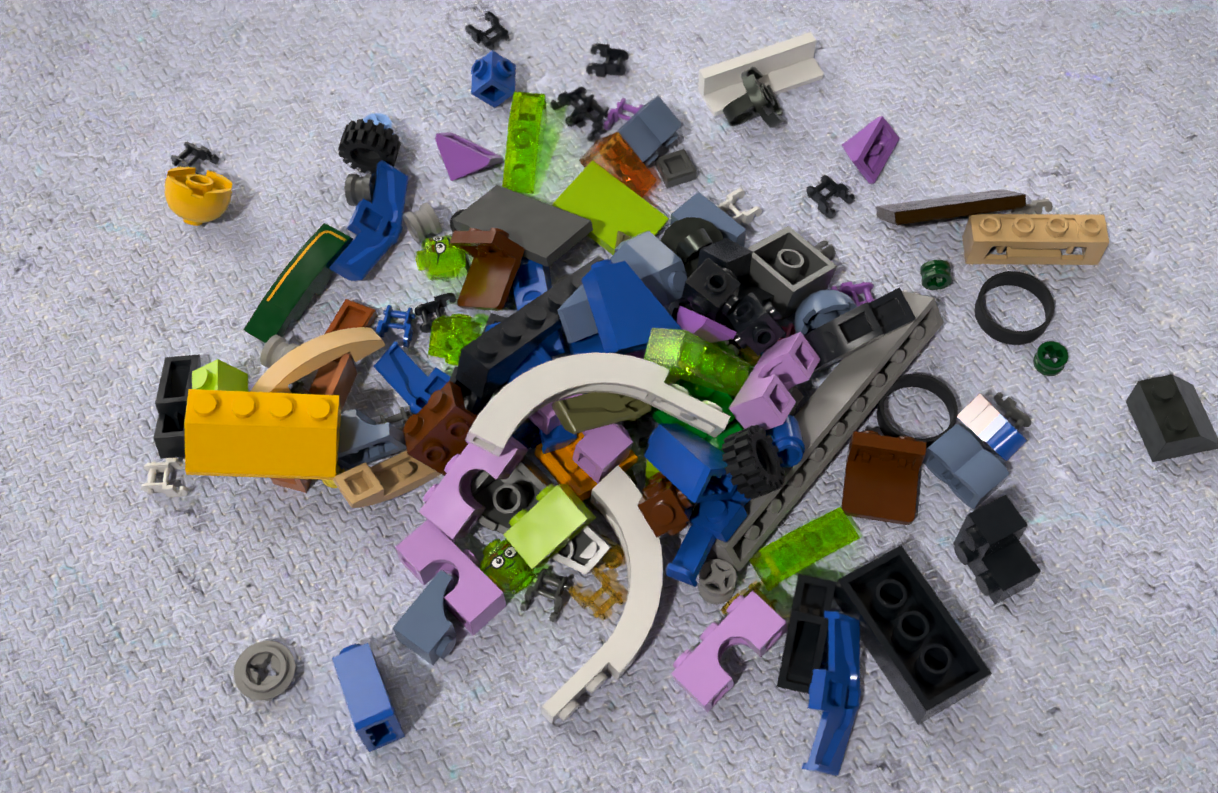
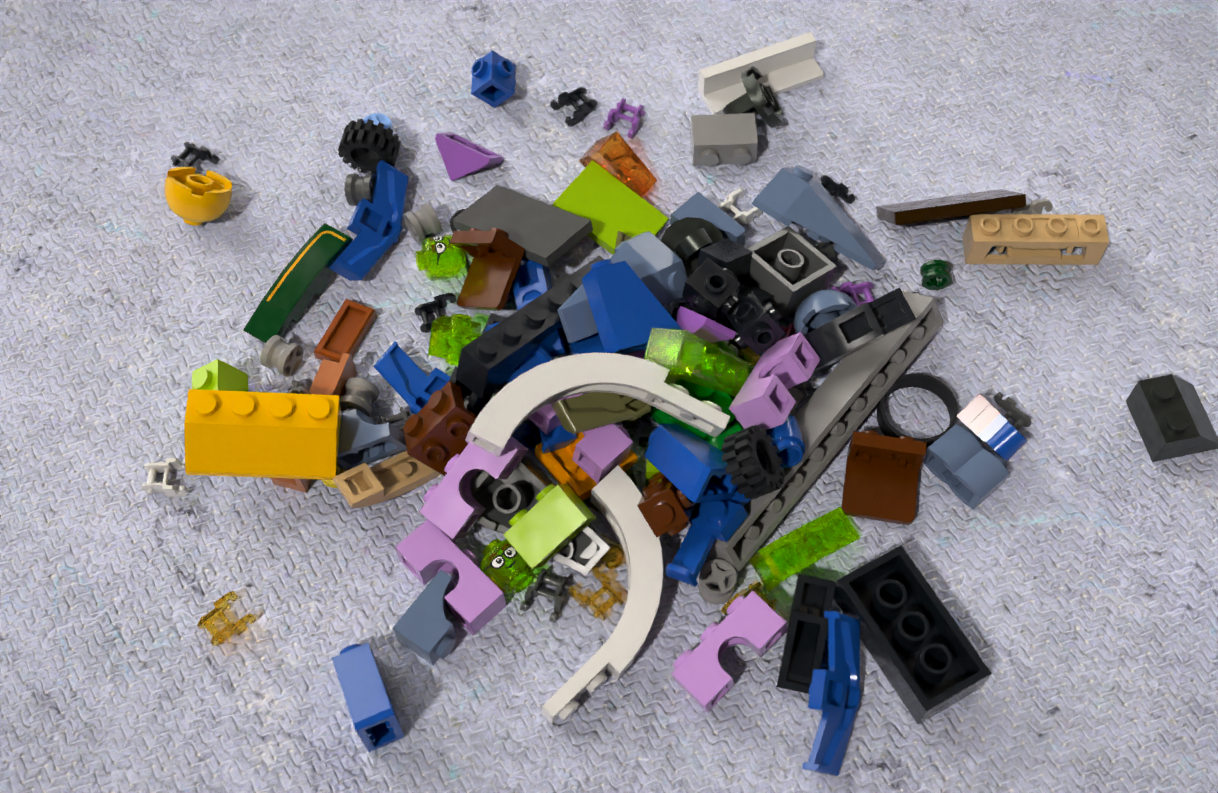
(172, 403): black slope -> none
(222, 604): none -> clear yellow piece
(258, 657): light grey gear -> none
(315, 354): tan slope -> none
(359, 395): none -> light grey wheel
(384, 325): blue piece -> none
(479, 36): black piece -> none
(524, 141): clear neon green slope -> none
(597, 124): black piece -> none
(606, 67): black piece -> none
(650, 129): sand blue brick -> none
(675, 168): dark grey tile -> none
(723, 139): none -> light grey brick
(805, 202): none -> sand blue wedge
(871, 148): medium lavender slope -> none
(993, 550): black brick -> none
(1020, 280): black tyre -> none
(1046, 366): dark green bush -> none

